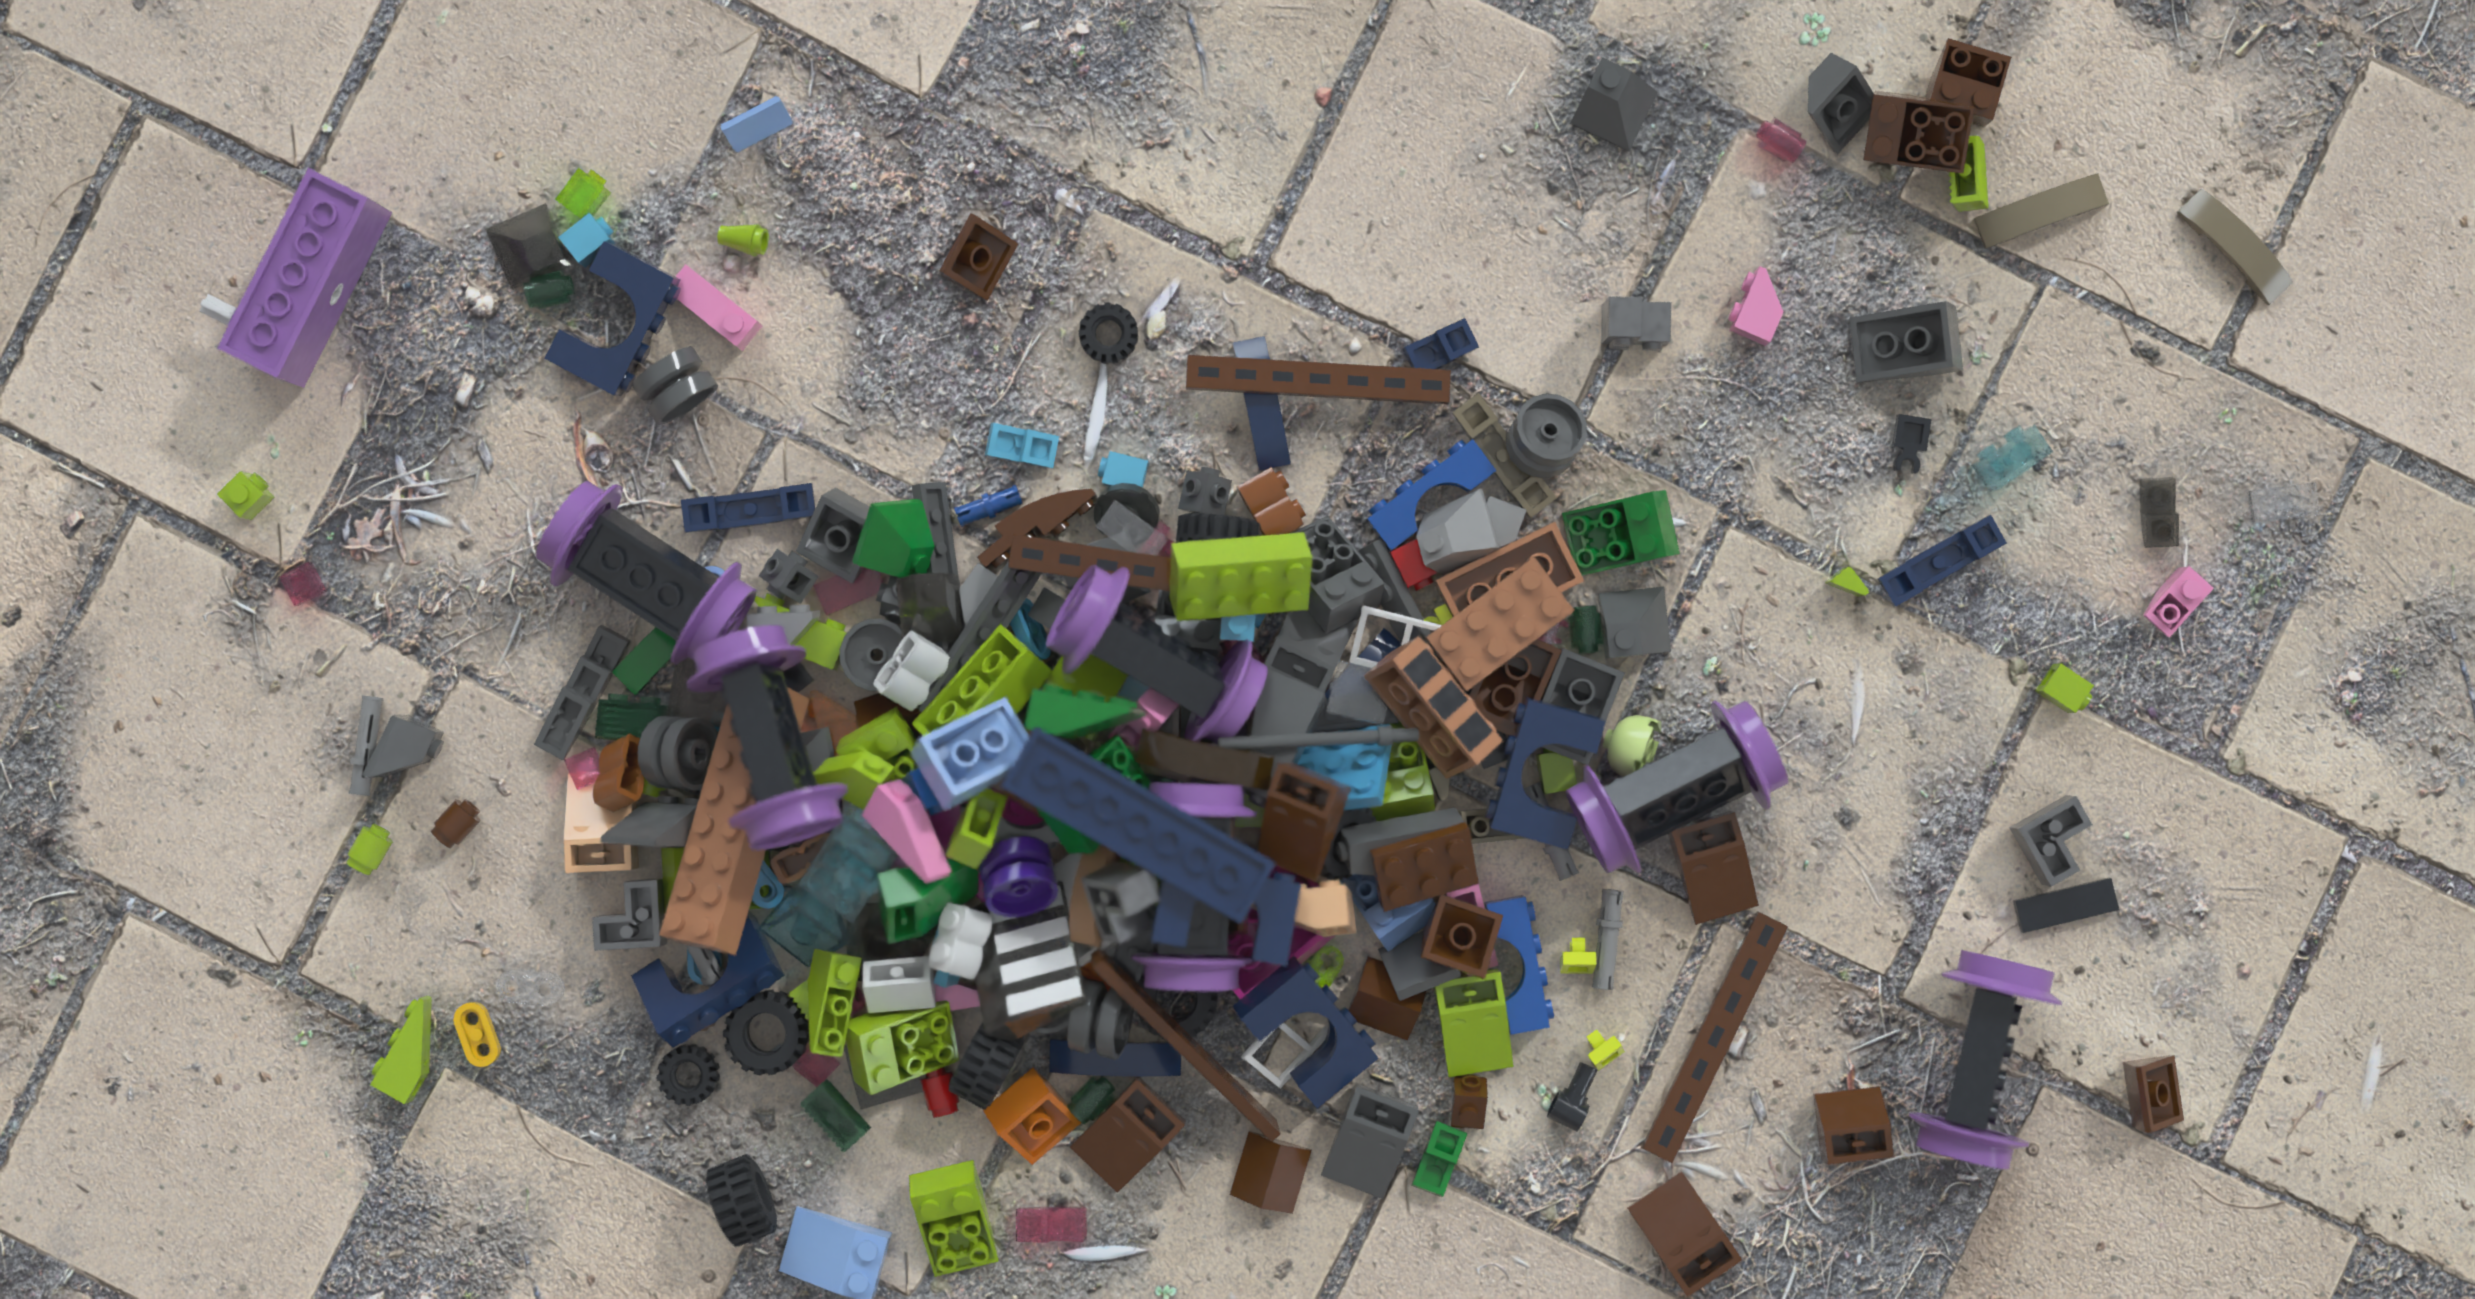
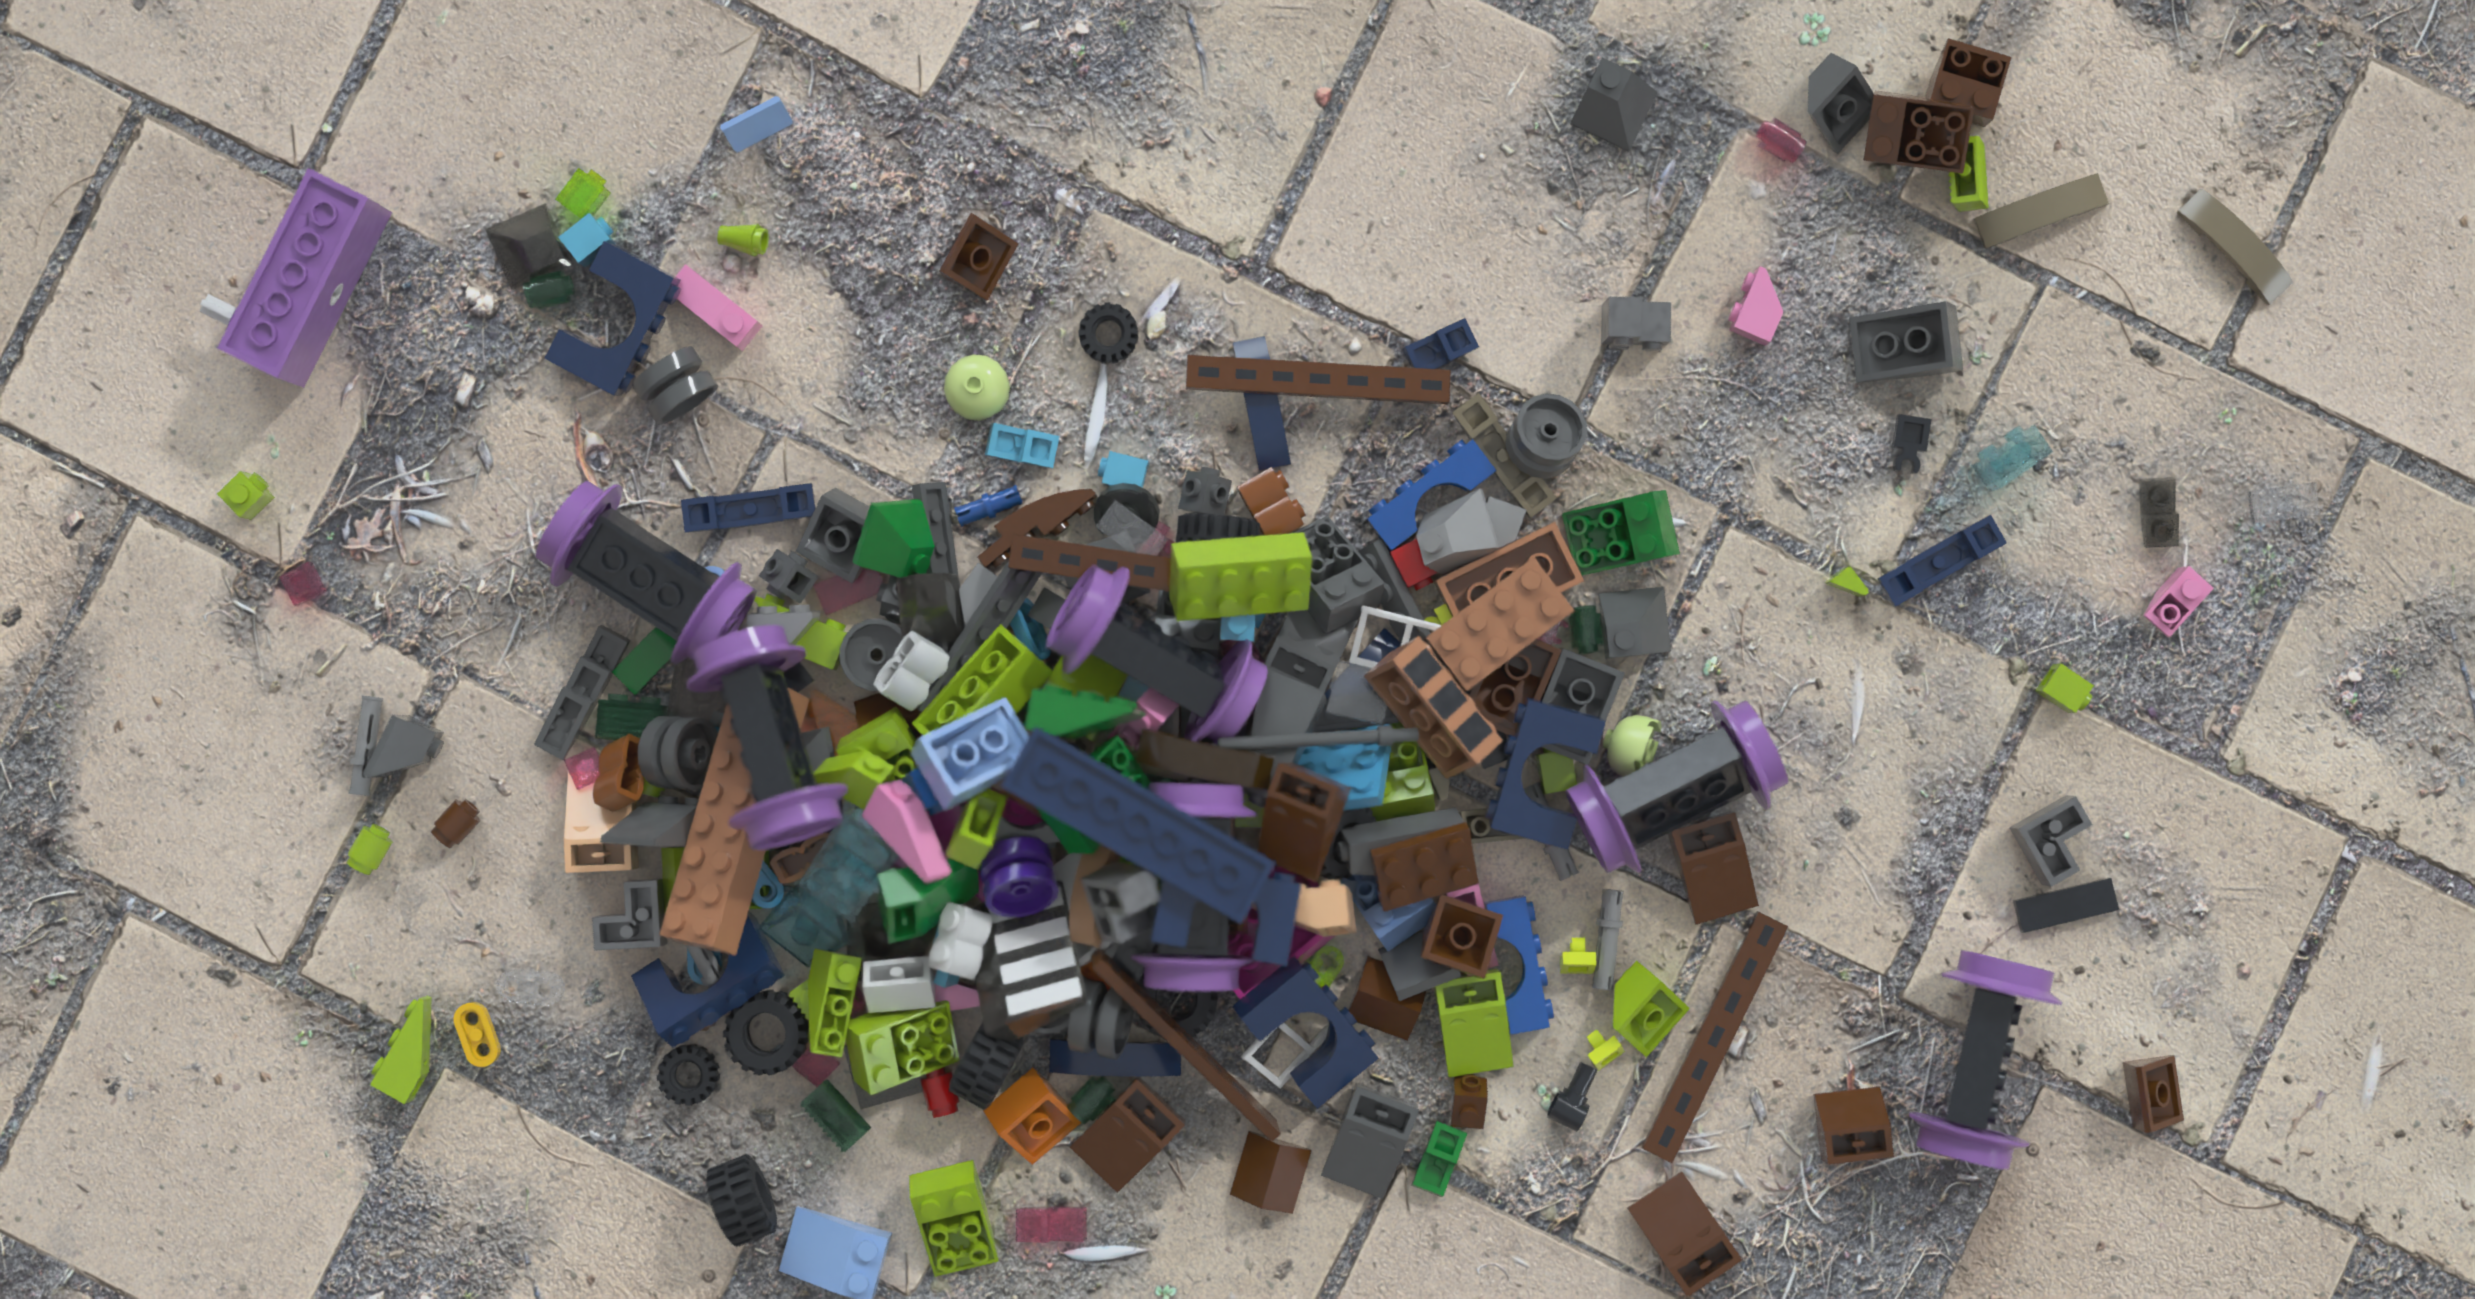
(976, 387): none -> yellowish green cylinder
(1645, 1008): none -> lime slope

